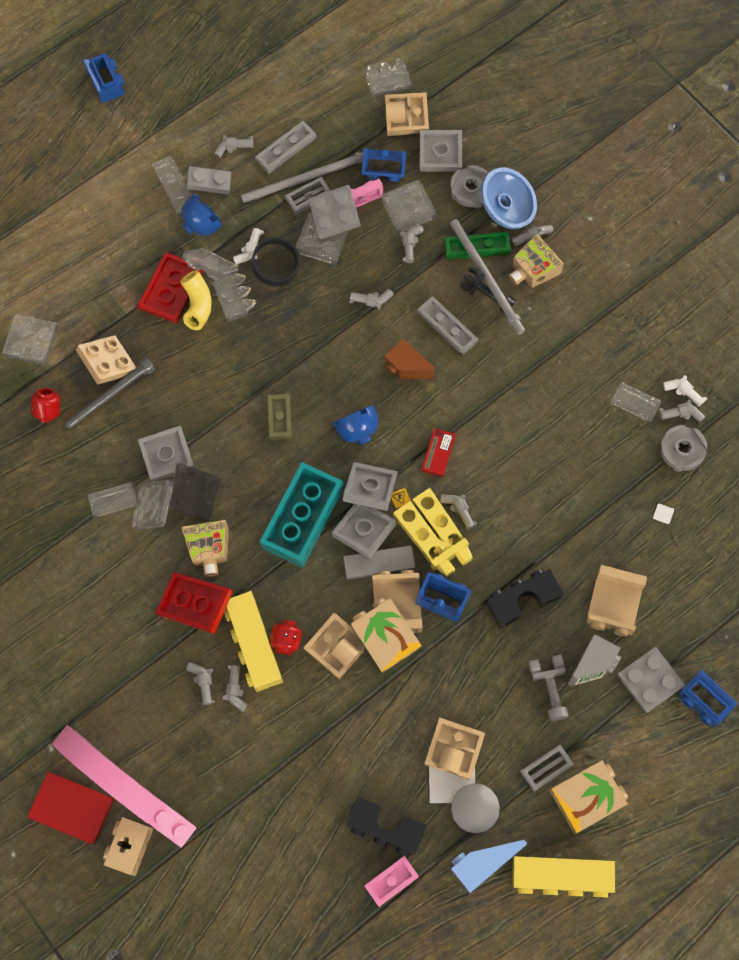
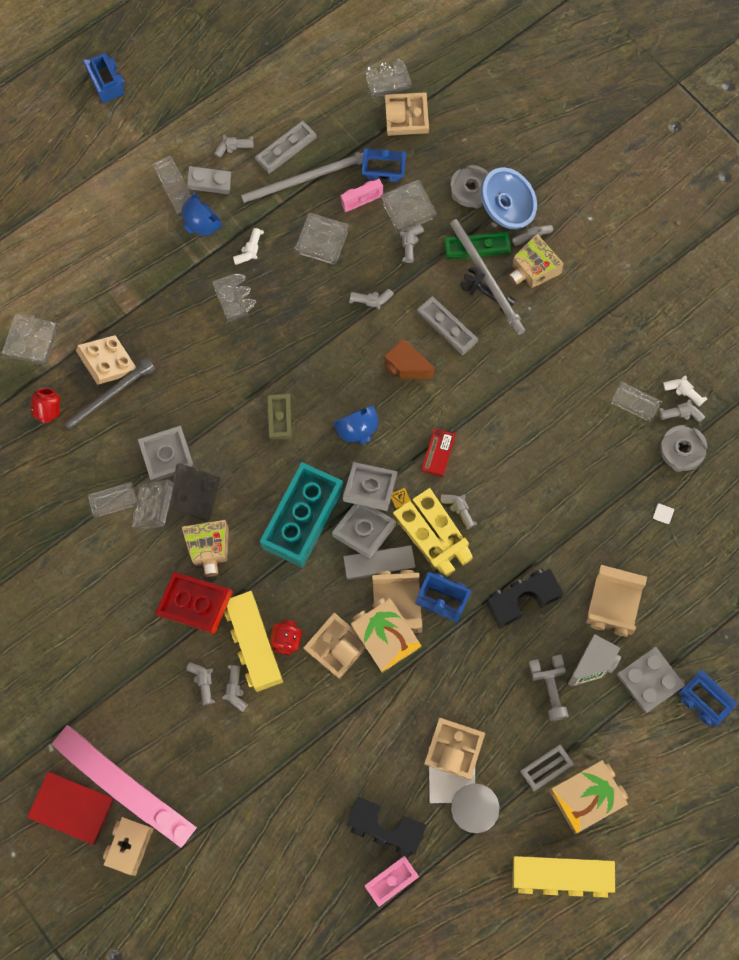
(164, 293): red tile -> none
(199, 300): light yellow cylinder -> none
(209, 262): clear plate -> none
(280, 241): black tyre -> none
(303, 203): light grey tile -> none
(334, 212): light grey plate -> none
(440, 150): light grey plate -> none
(481, 864): light blue slope -> none

